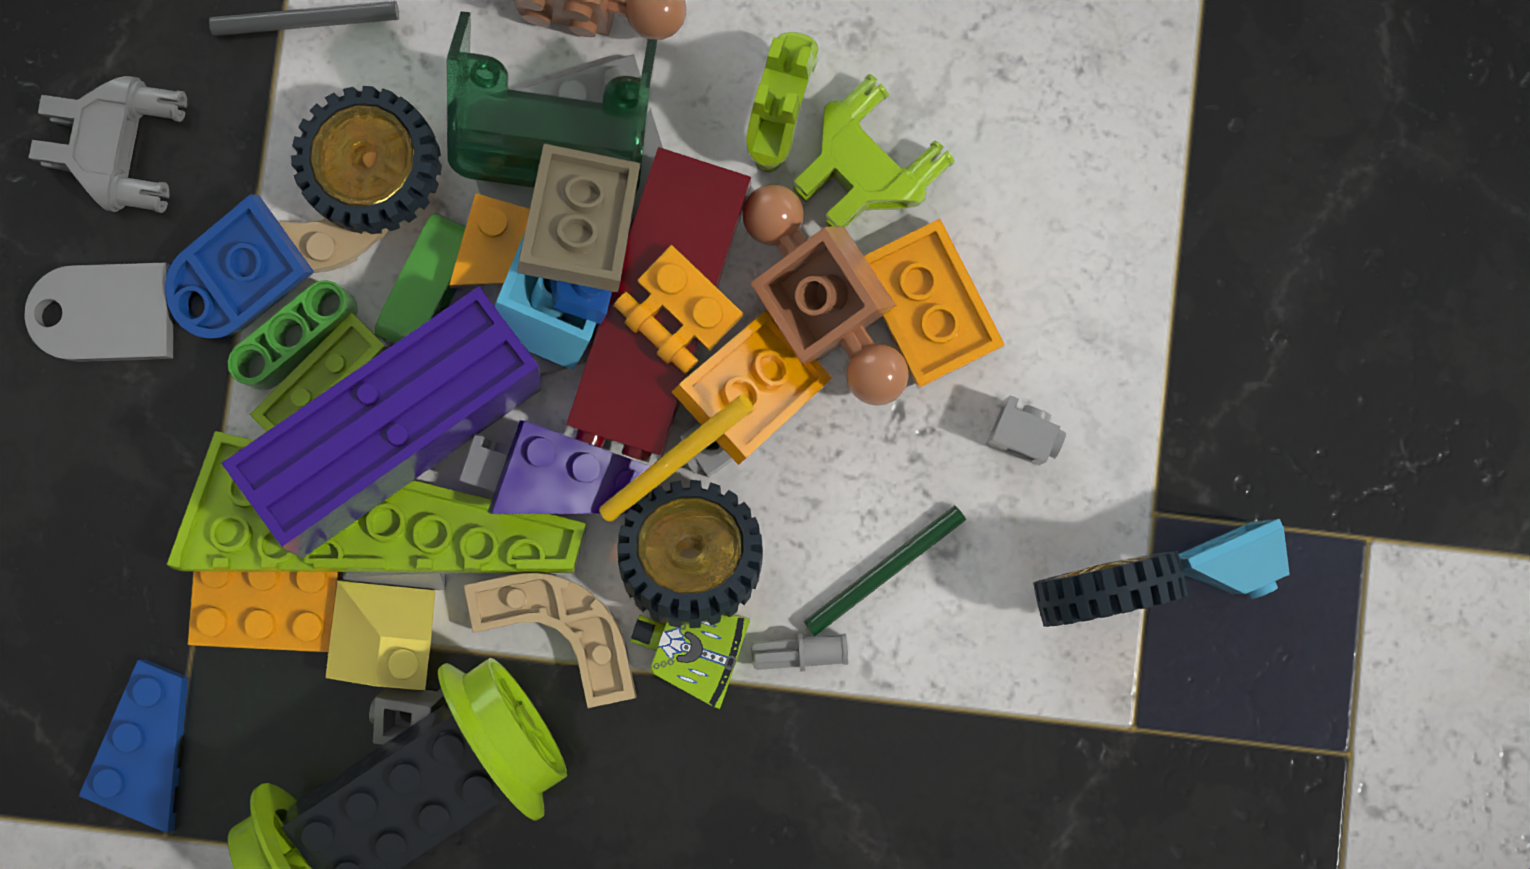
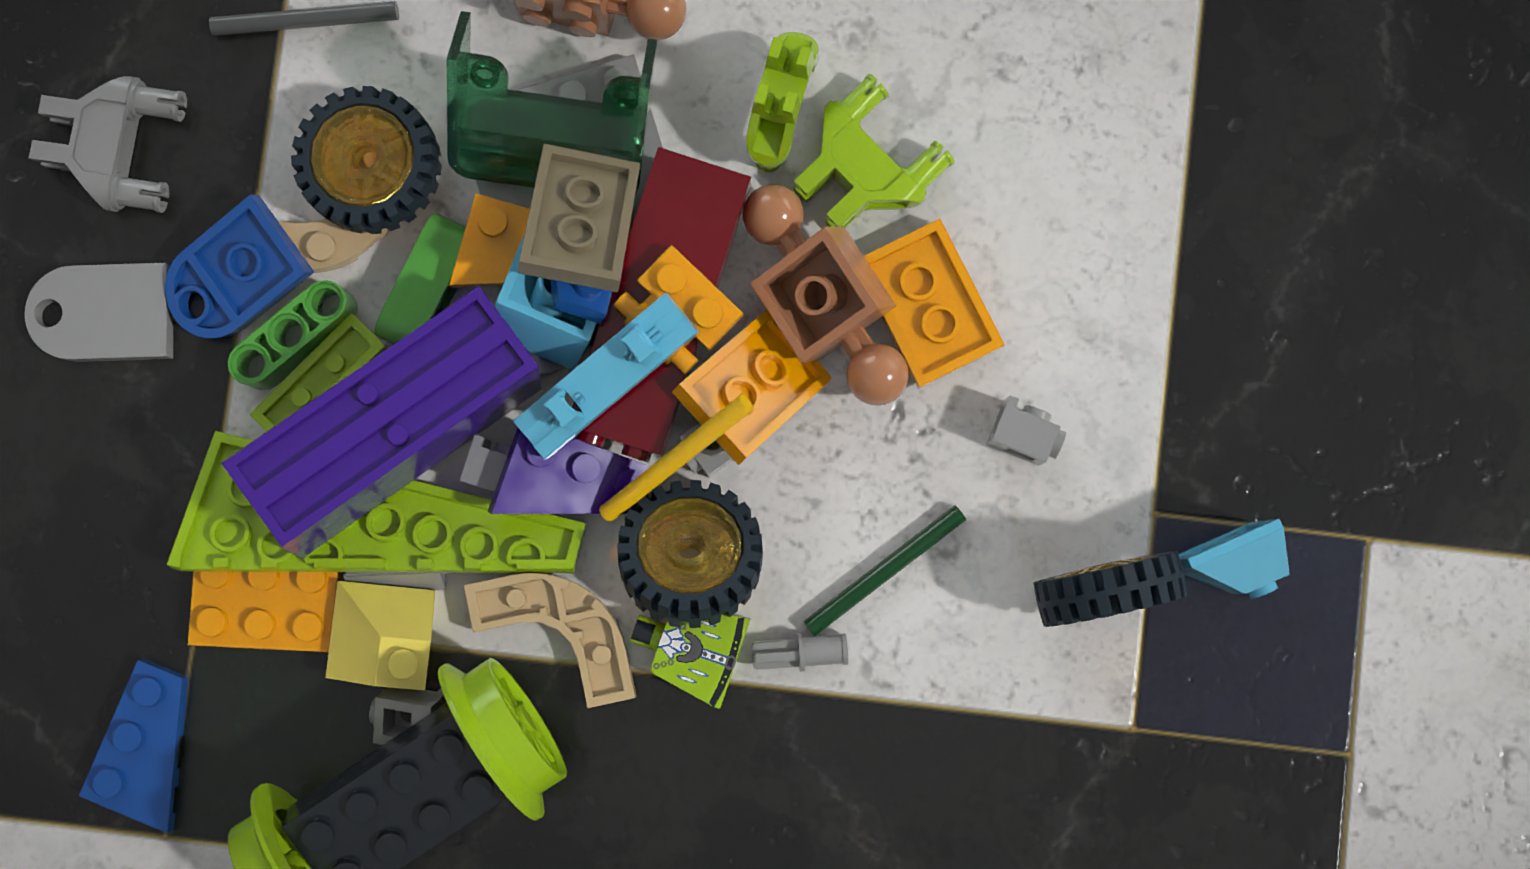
(606, 375): none -> medium azure hinge

